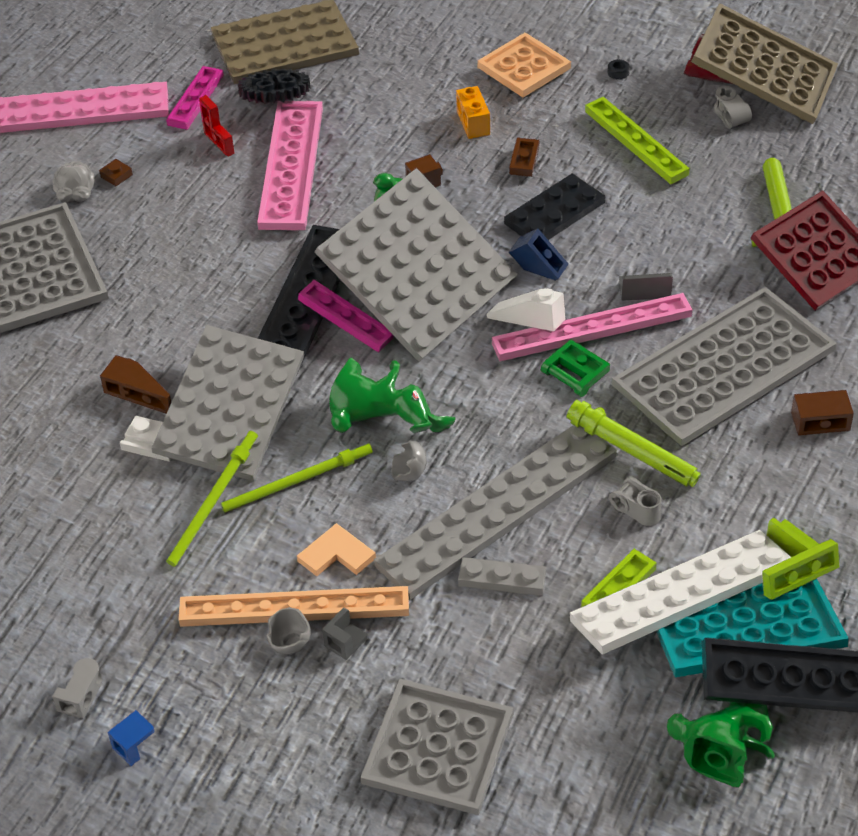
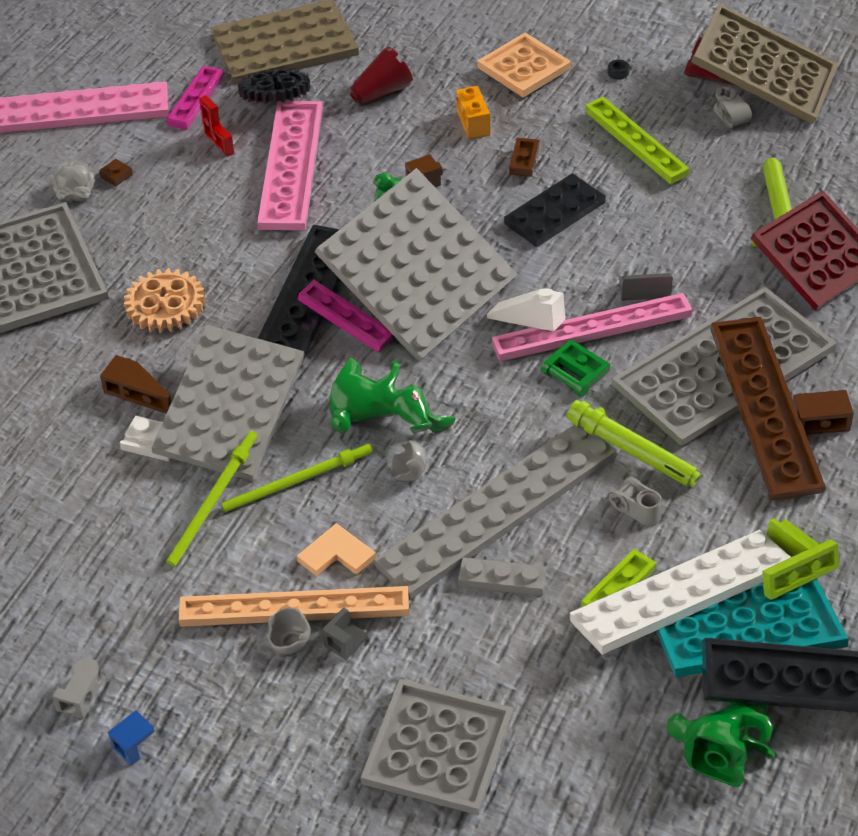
(164, 300): none -> light nougat gear
(381, 78): none -> dark red cone
(538, 255): dark blue slope -> none
(767, 409): none -> reddish brown plate

